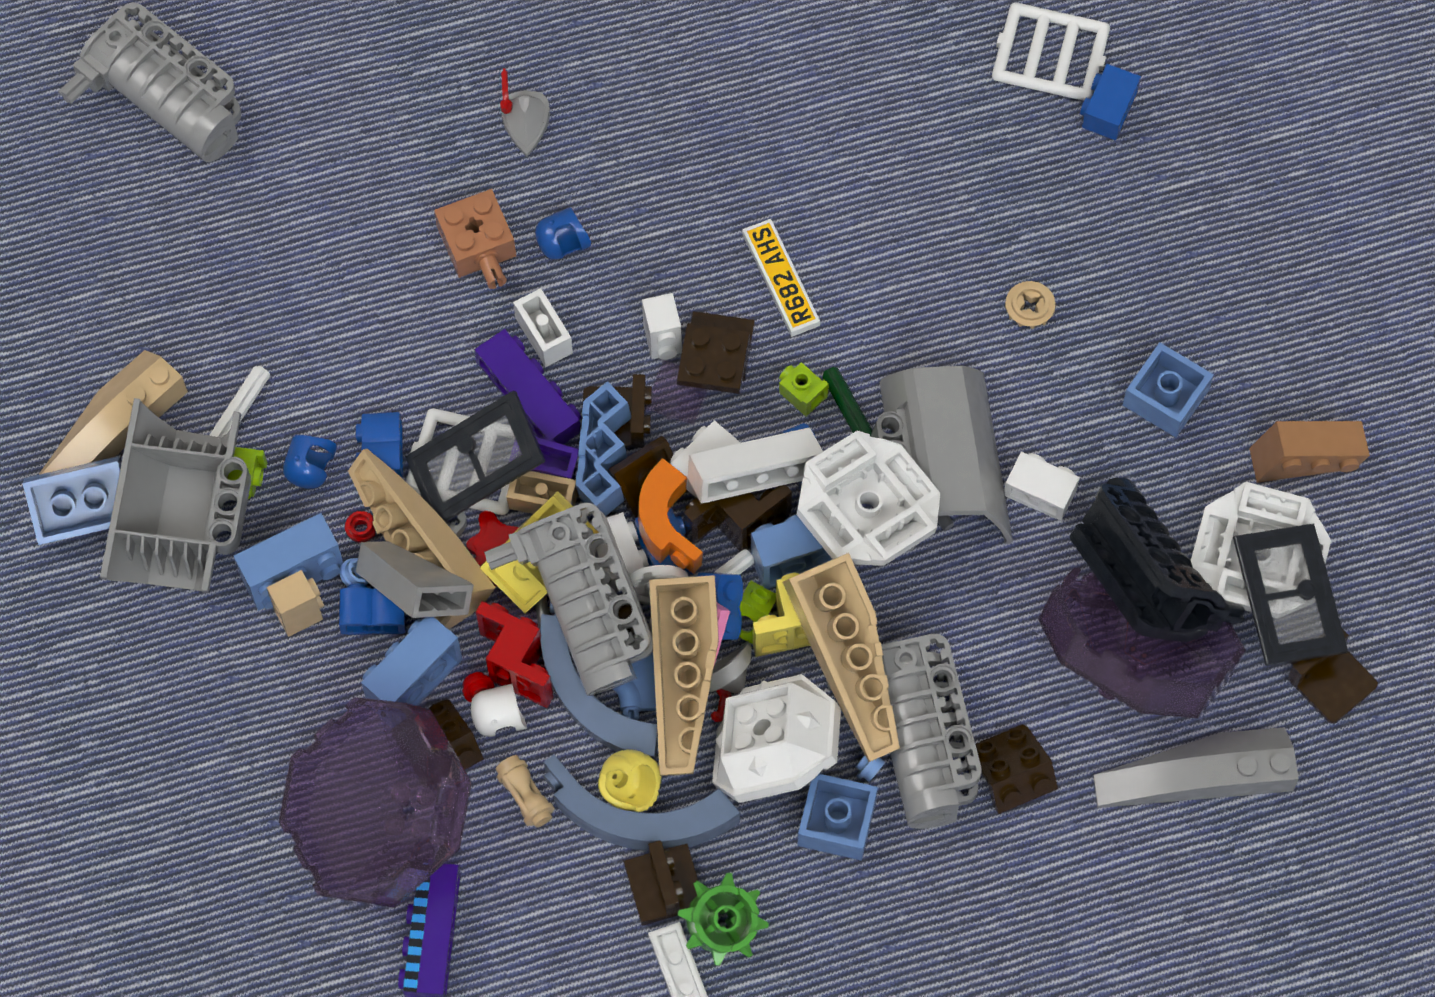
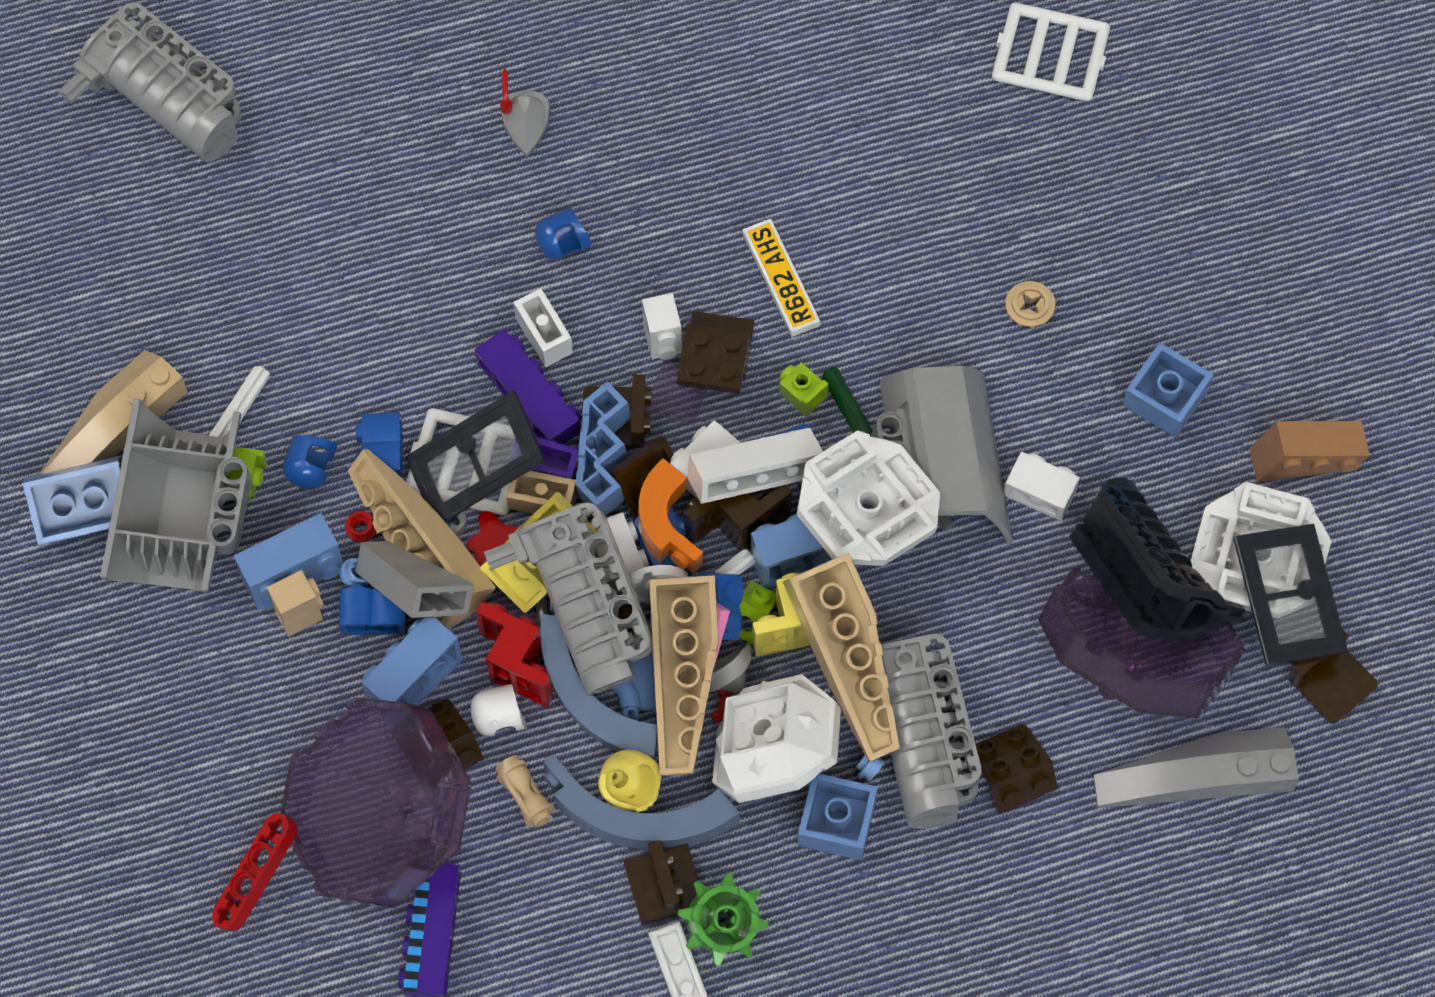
(258, 875): none -> red beam
(476, 236): nougat brick -> none
(476, 683): red plate -> none
(1110, 102): blue brick -> none

